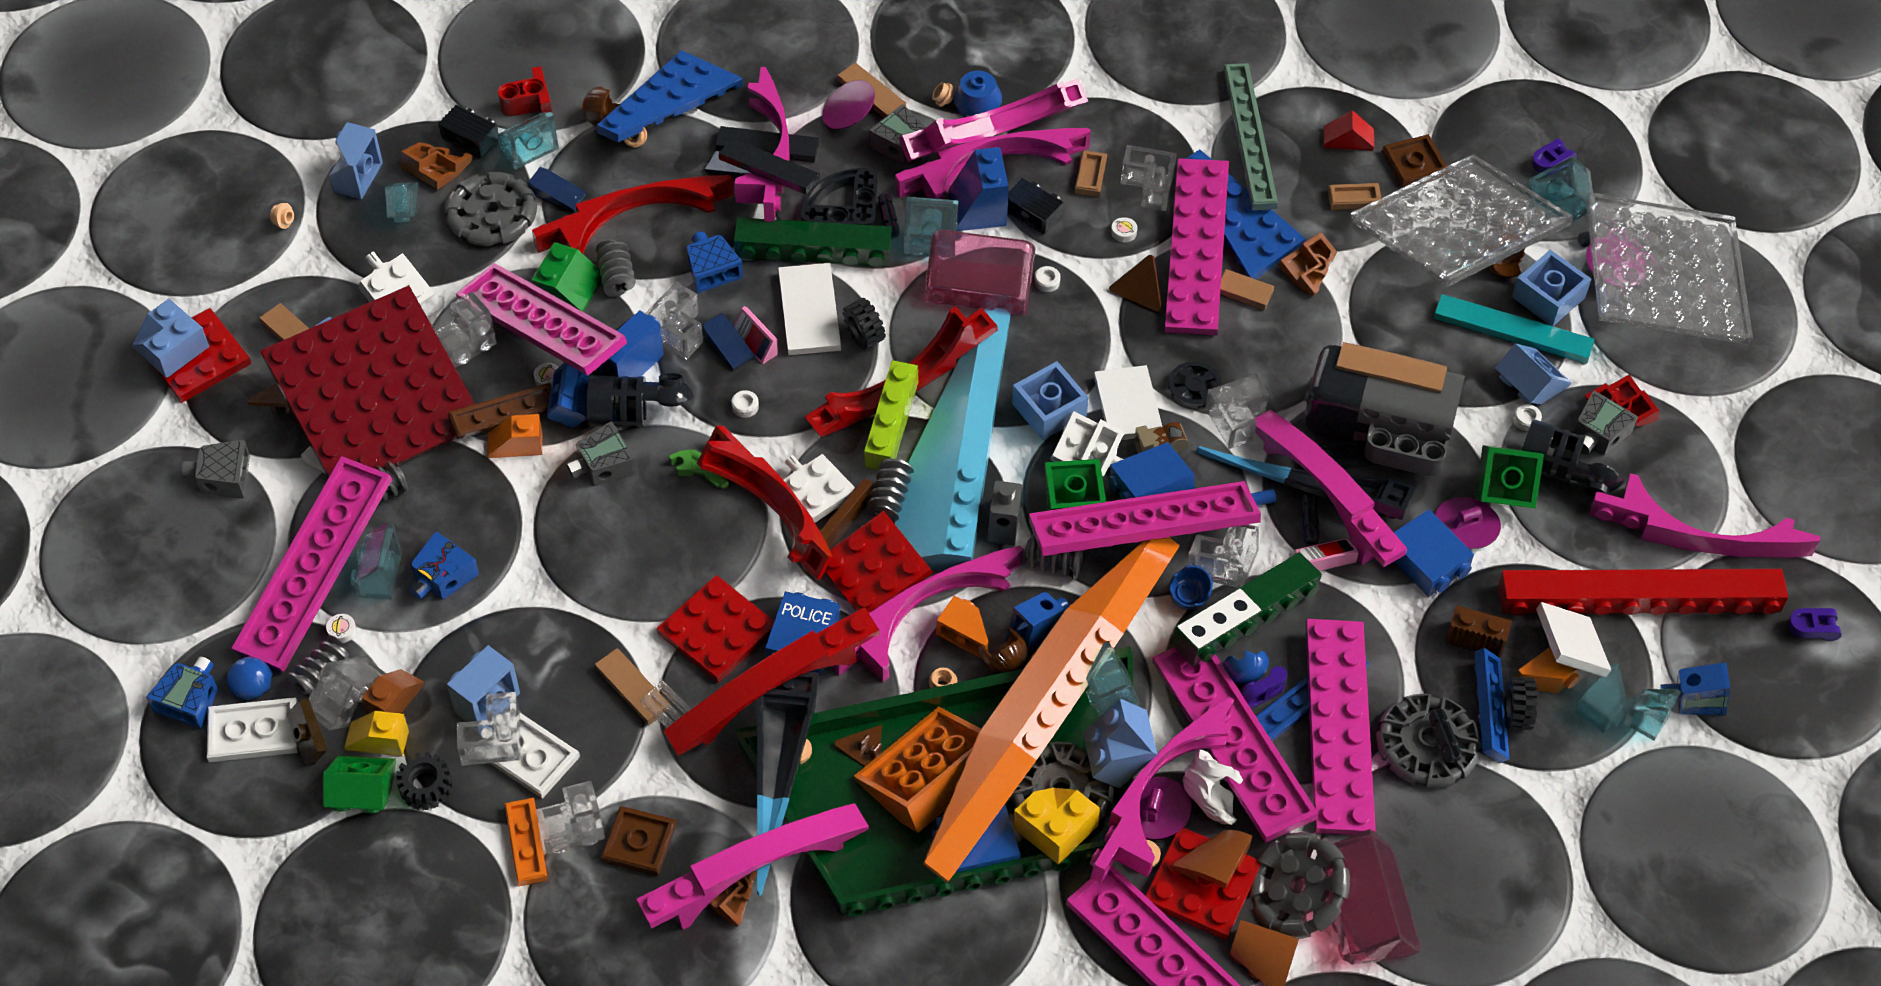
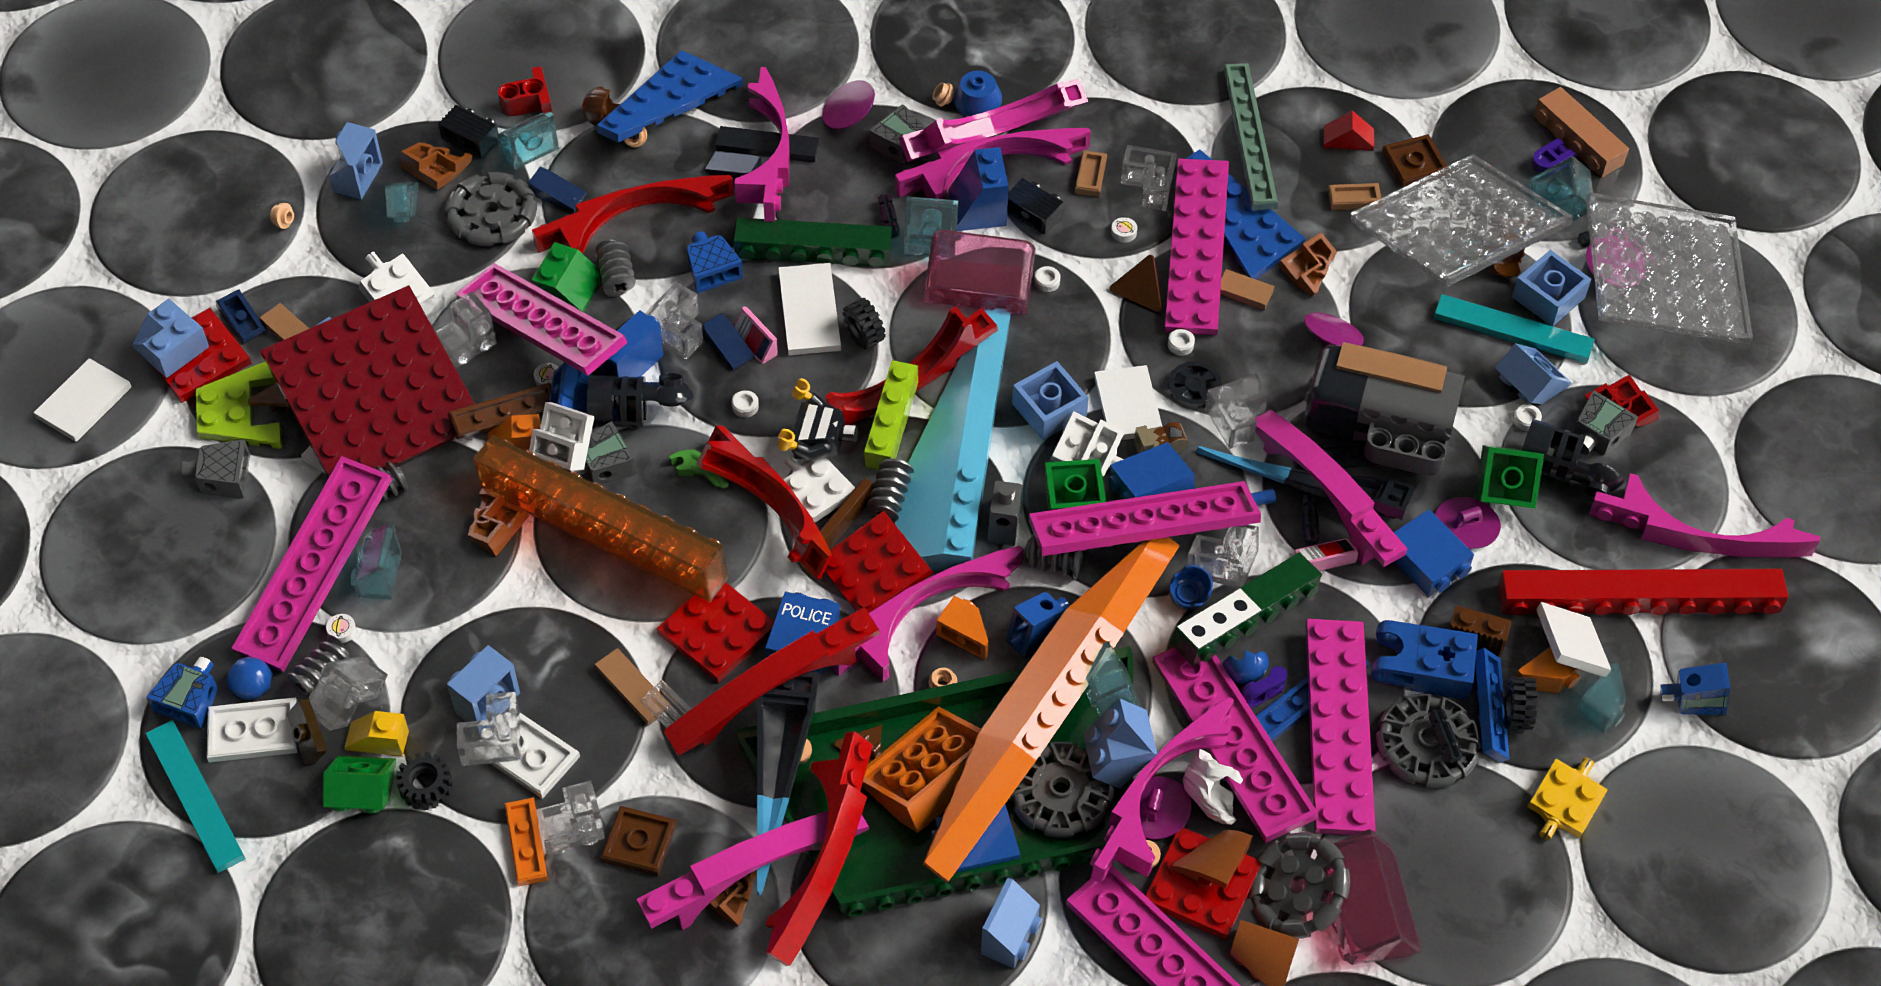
(82, 400): none -> white tile
(195, 796): none -> teal tile
(225, 411): none -> lime wing
(240, 316): none -> dark blue slope
(392, 692): dark orange slope -> none
(441, 568): blue torso -> none
(495, 522): none -> dark orange slope
(562, 436): none -> white plate
(603, 518): none -> clear orange brick
(769, 166): black tile -> none
(817, 428): none -> black torso
(842, 784): none -> red slope
(851, 213): black beam -> none
(885, 100): medium nougat tile -> none
(1008, 657): reddish brown hair -> none
(1010, 925): none -> slope
(1056, 820): yellow slope -> none
(1181, 342): none -> white tile
(1332, 329): none -> magenta shield
(1427, 659): none -> blue brick
(1567, 798): none -> yellow plate
(1581, 132): none -> nougat brick
(1650, 710): clear light blue slope -> none
(1805, 623): dark purple plate -> none

